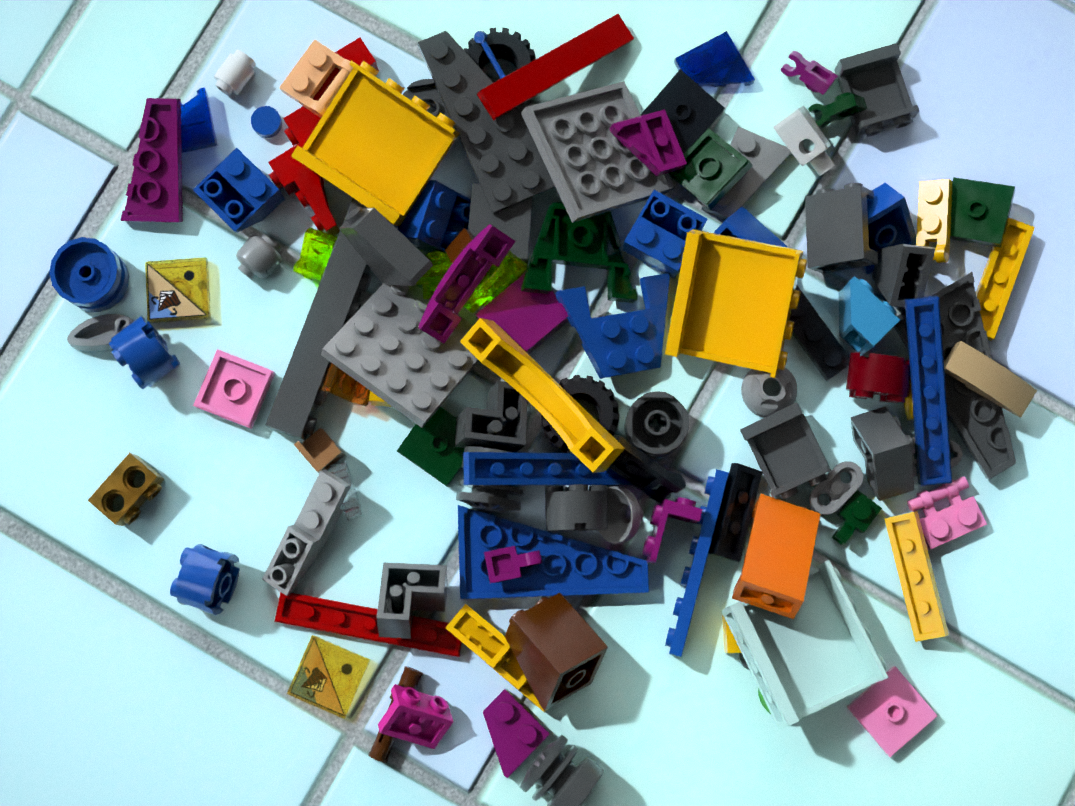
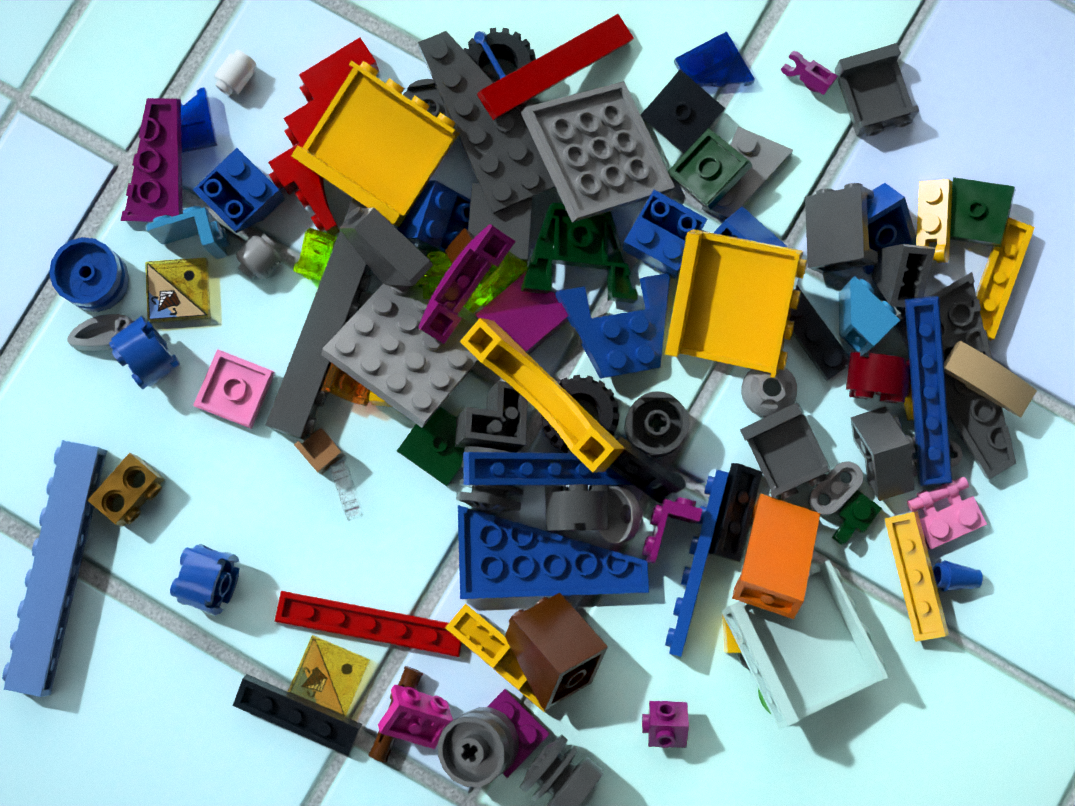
(54, 569): none -> medium blue brick
(191, 223): none -> dark azure bracket
(266, 121): blue tile -> none
(297, 714): none -> black plate
(308, 534): light grey slope -> none
(311, 74): light nougat plate -> none
(408, 589): dark grey brick -> none
(478, 746): none -> dark grey wheel
(506, 564): magenta plate -> none
(651, 141): magenta wing -> none
(666, 724): none -> magenta brick
(795, 130): white torso -> none
(843, 107): dark green plate -> none
(892, 711): bright pink plate -> none
(953, 576): none -> blue cone

